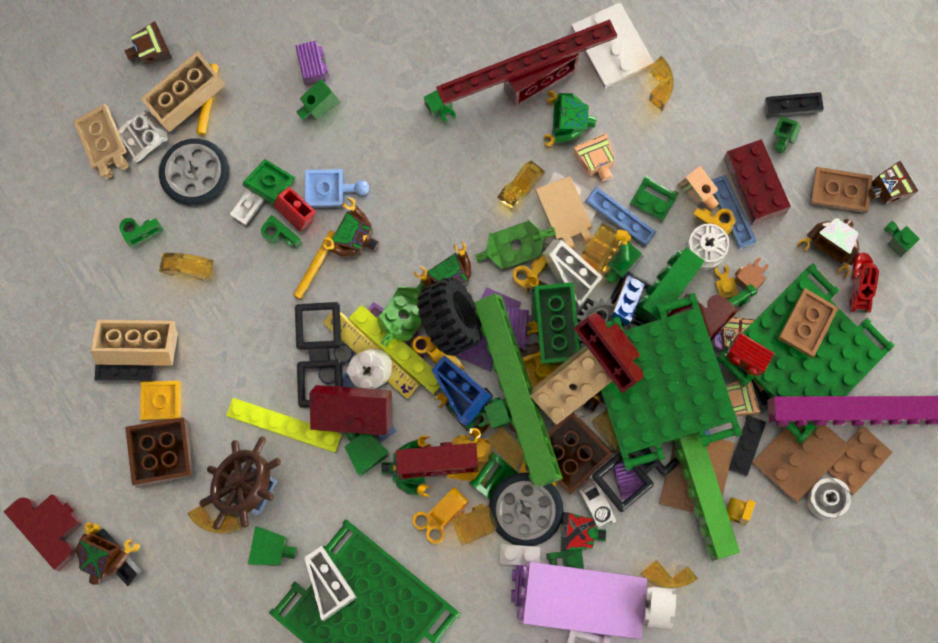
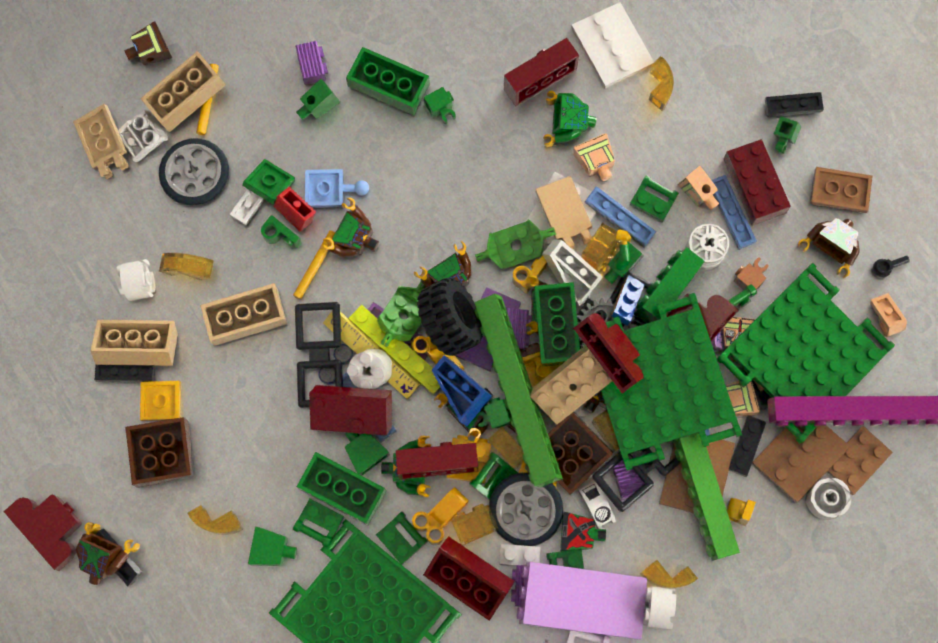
(136, 280): none -> white brick
(139, 233): green plate -> none
(225, 319): none -> tan brick
(247, 486): reddish brown brick -> none
(283, 425): neon yellow plate -> none
(322, 517): none -> green plate
(328, 584): white wedge -> none
(341, 488): none -> green brick
(388, 81): none -> green brick
(397, 543): none -> green plate
(468, 578): none -> dark red brick
(521, 185): clear yellow brick -> none
(526, 62): dark red plate -> none
(706, 217): yellow plate -> none
(725, 286): yellow plate -> none
(749, 355): red brick -> none
(808, 323): medium nougat plate -> none
(864, 283): red piece -> none
(884, 267): none -> black plate
(891, 318): none -> light nougat plate
(893, 185): torso -> none
(901, 240): green brick -> none

